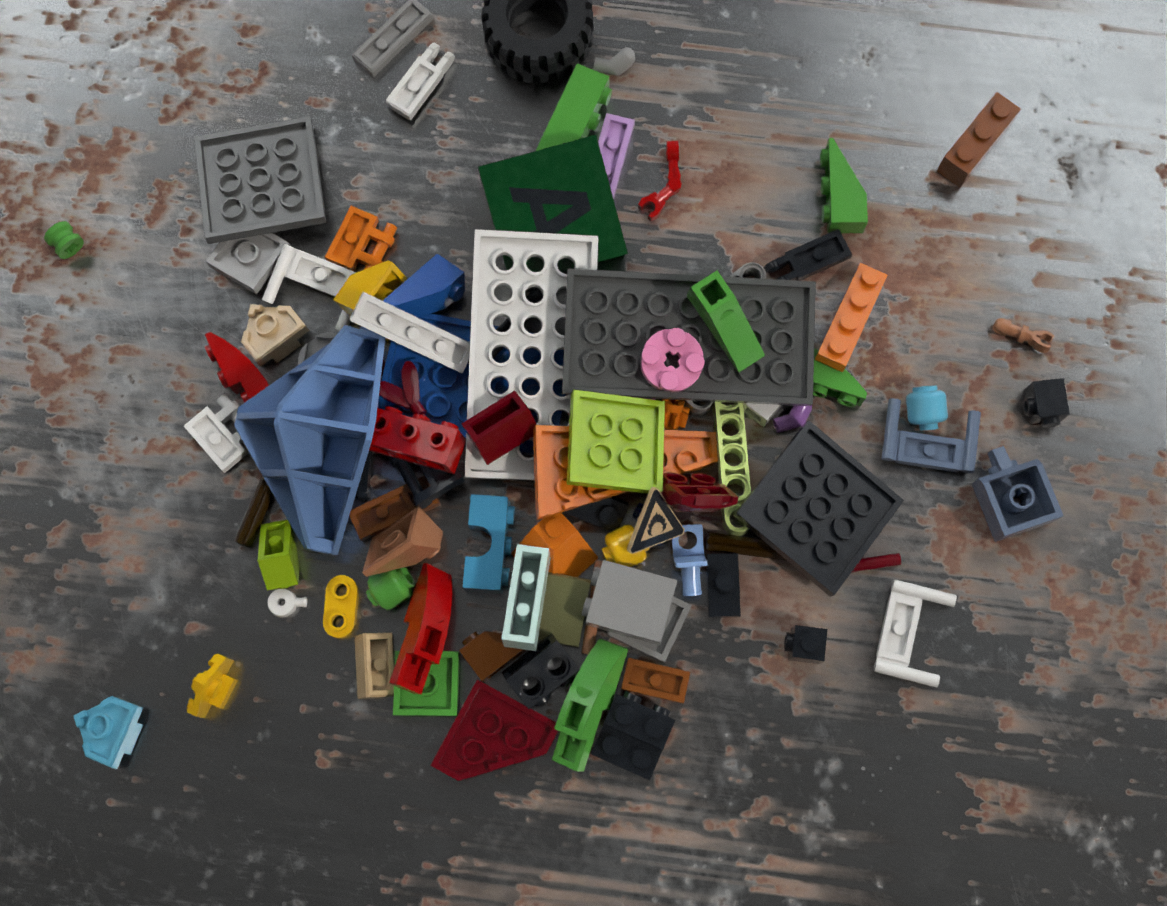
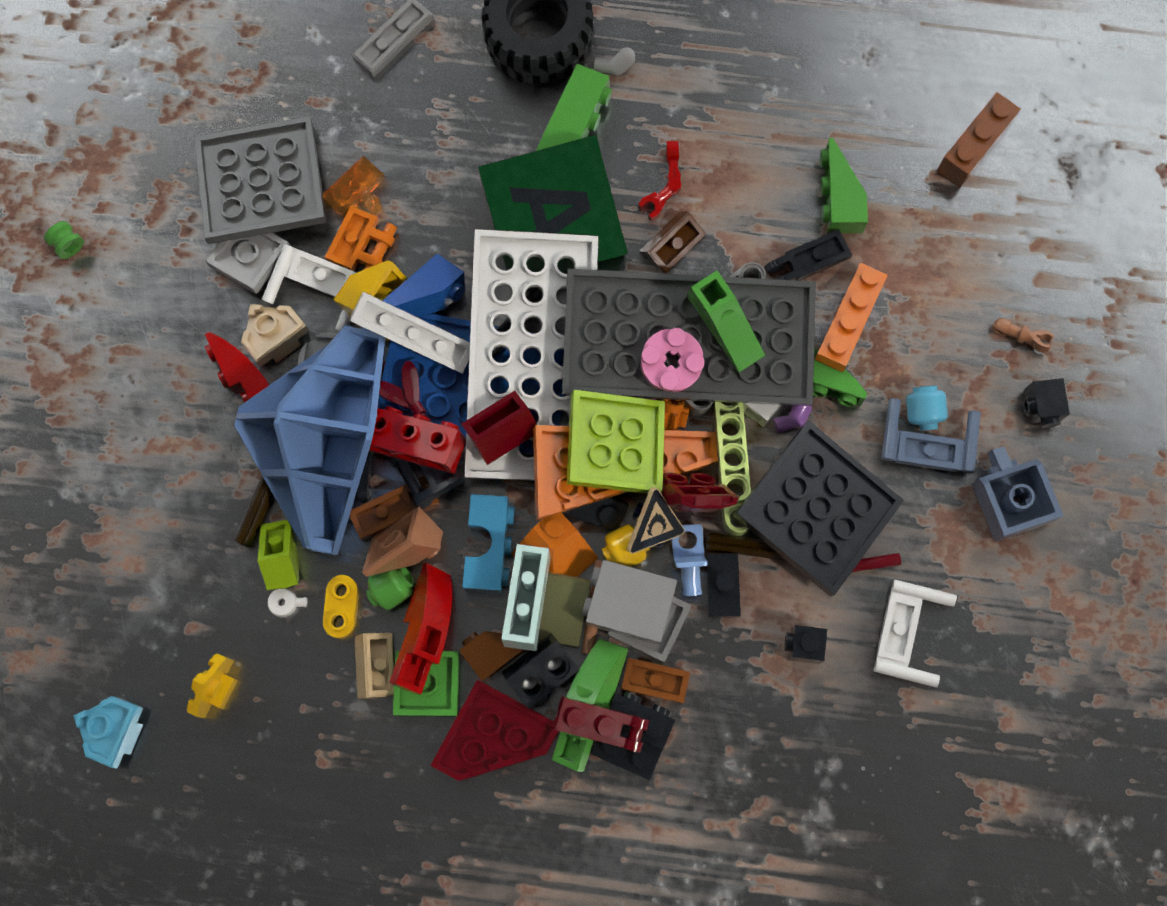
(213, 435): white plate -> none
(355, 188): none -> clear orange plate
(419, 82): white hinge -> none
(599, 723): none -> dark red plate
(614, 145): lavender plate -> none
(673, 241): none -> reddish brown slope

